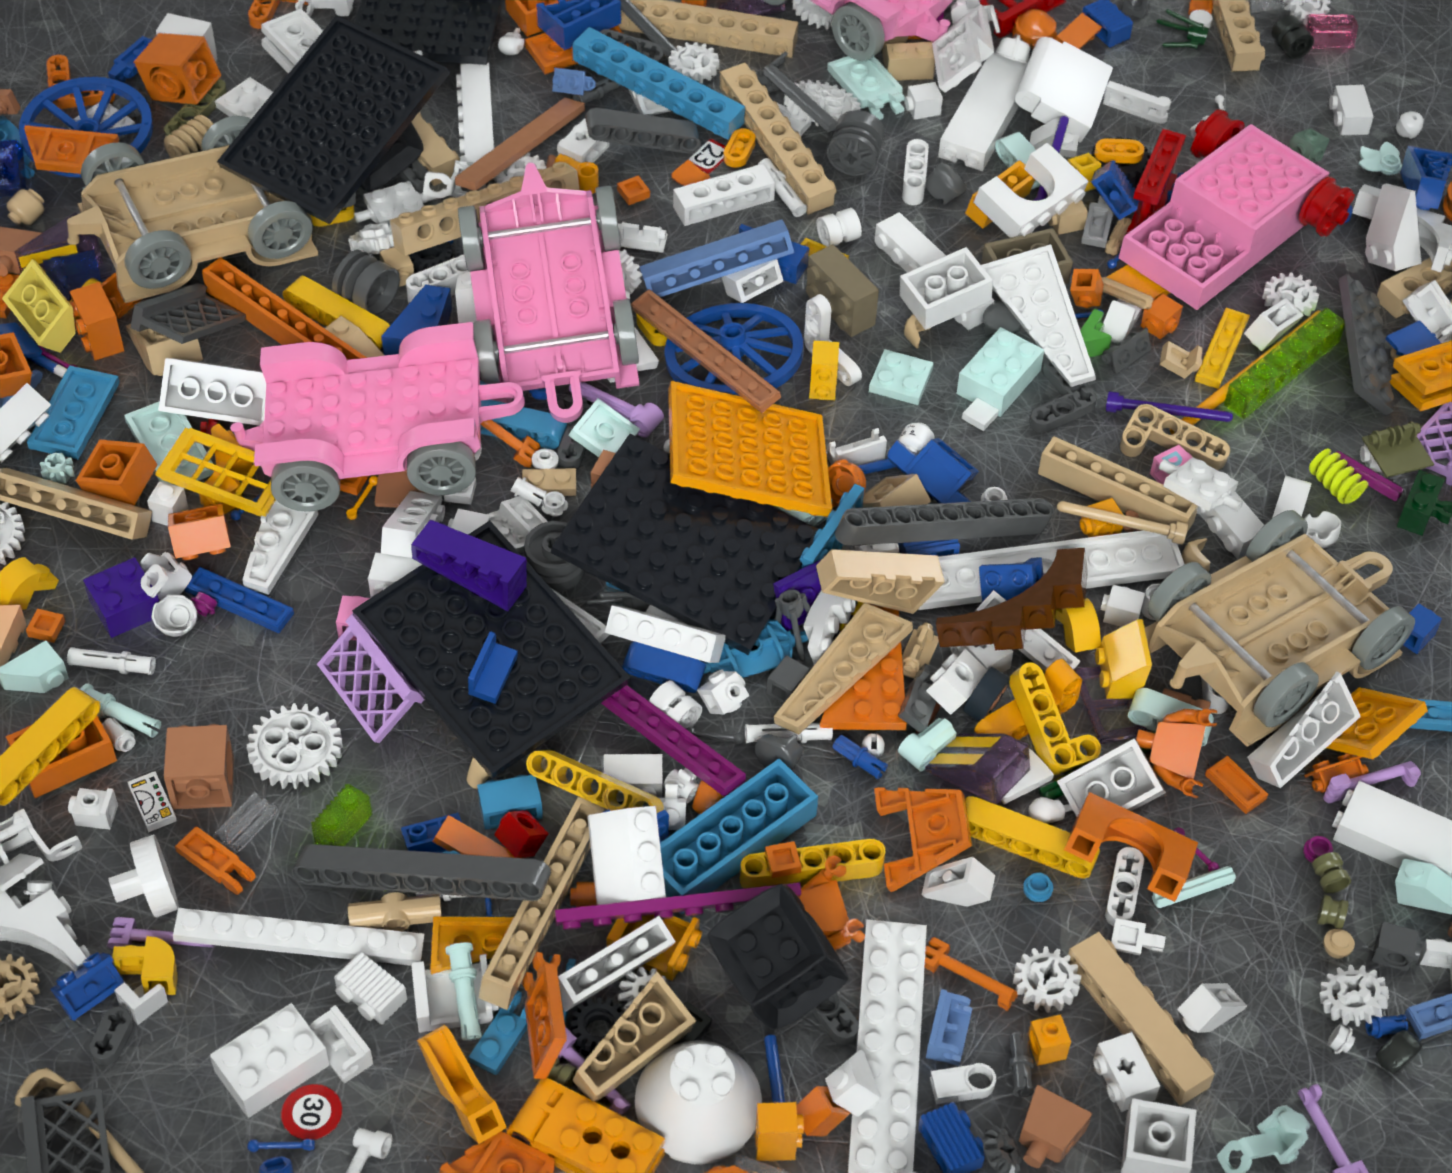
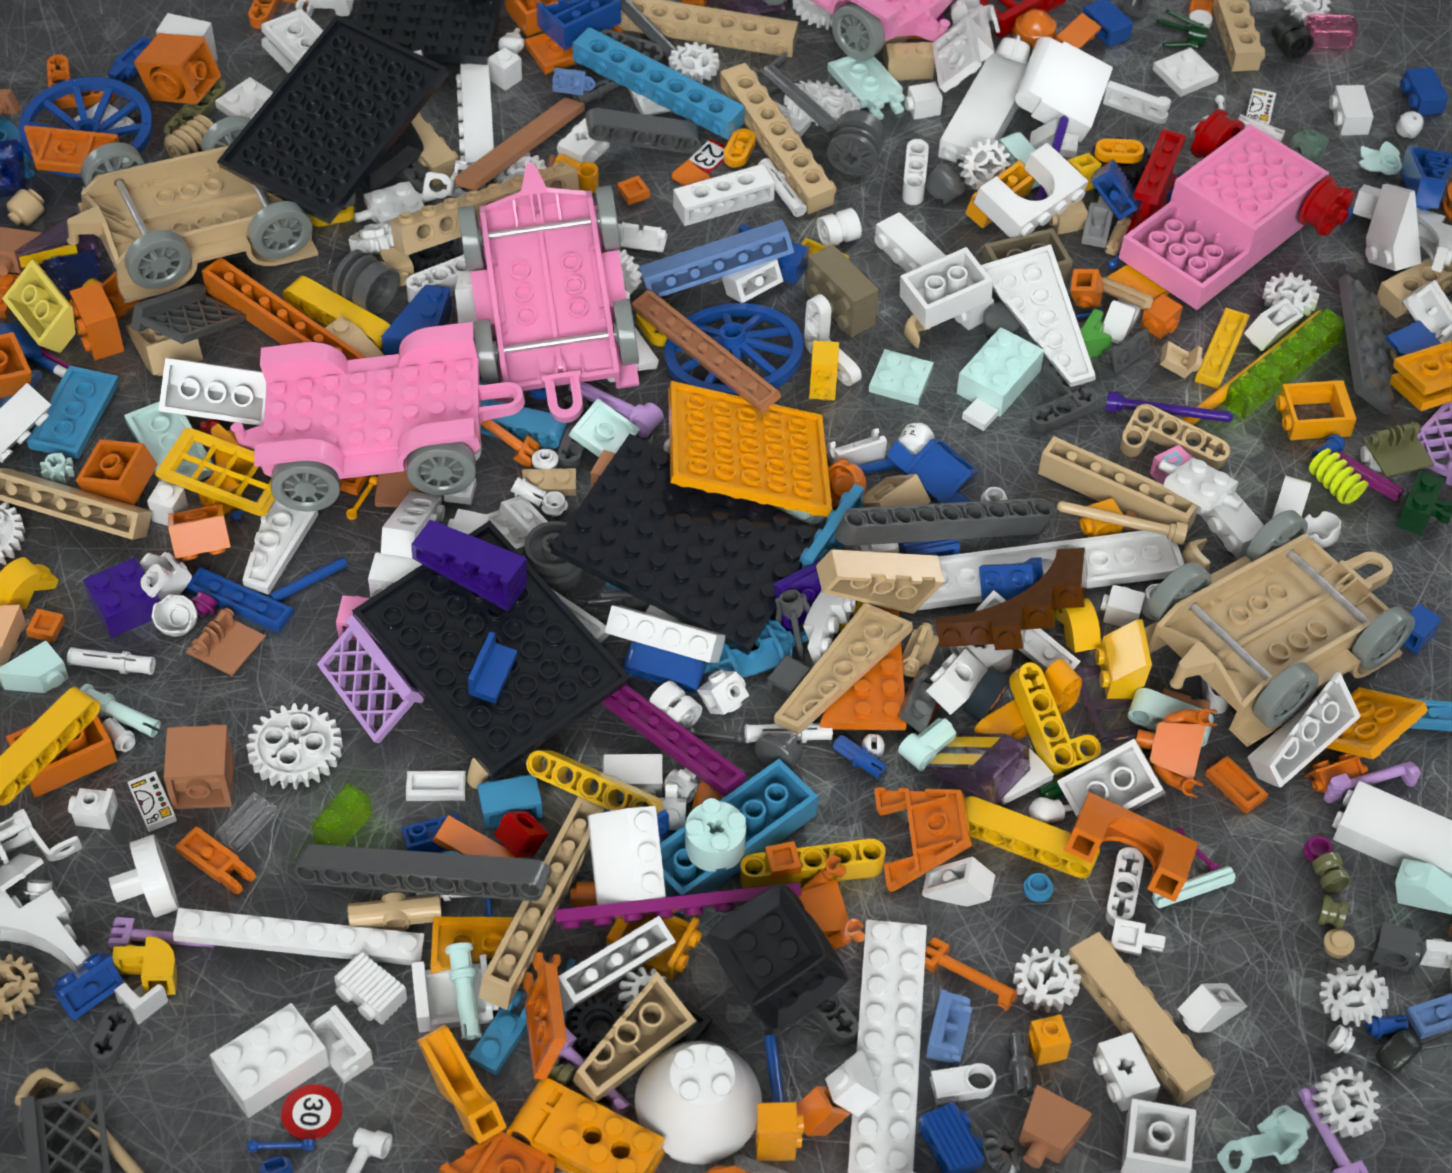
(225, 643): none -> nougat hinge
(309, 579): none -> blue bar
(436, 785): none -> white tile
(505, 68): none -> white brick
(715, 835): none -> light aqua brick
(979, 155): none -> white gear
(1185, 72): none -> white plate
(1261, 105): none -> white tile
(1272, 131): none -> white pin
(1316, 393): none -> light orange window
(1333, 442): none -> blue pin
(1346, 1102): none -> white gear
(1424, 91): none -> blue brick

